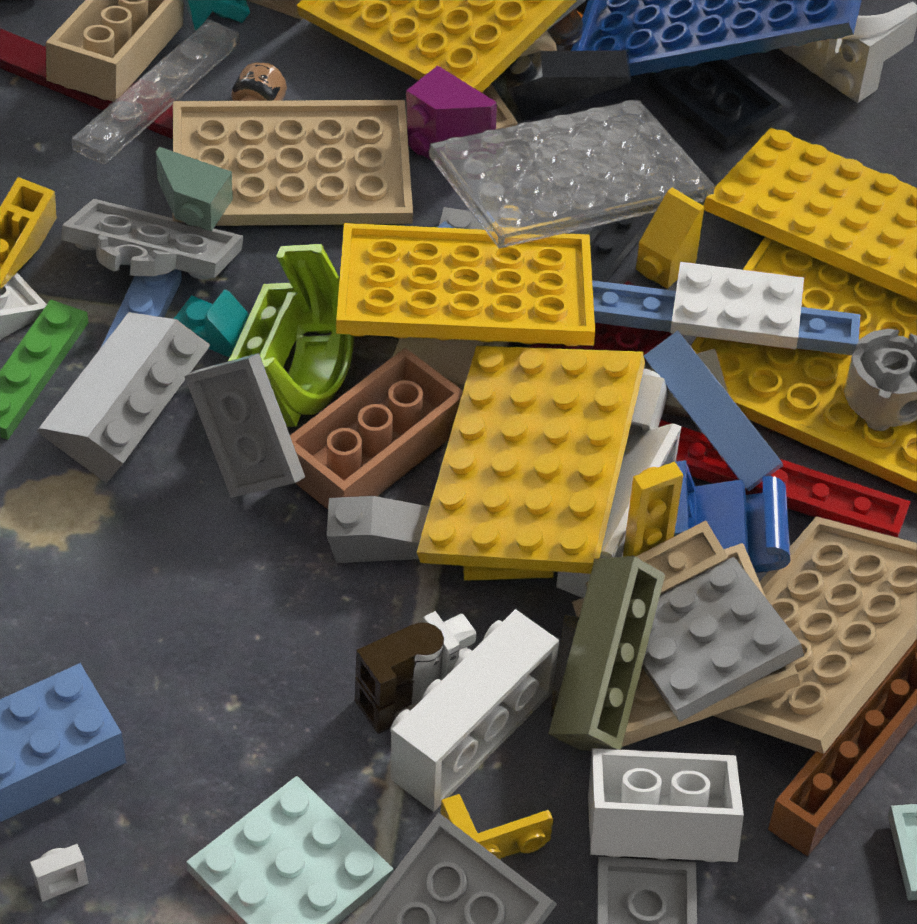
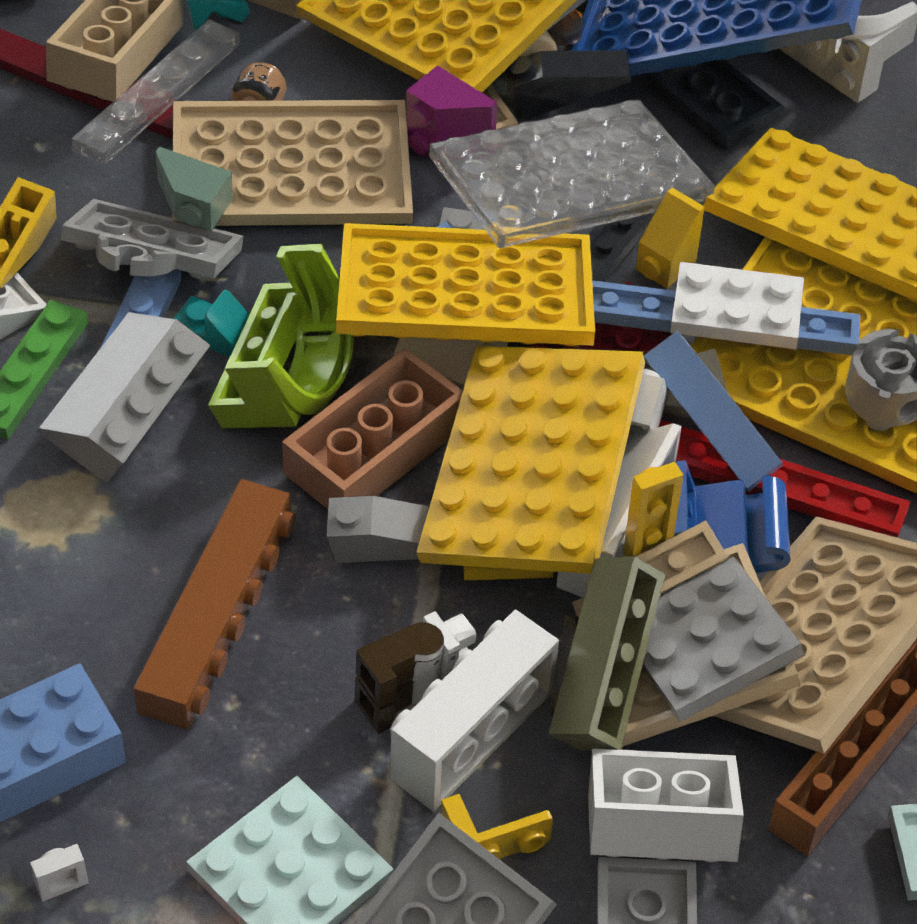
(214, 605): none -> dark orange brick
(245, 426): light grey plate -> none

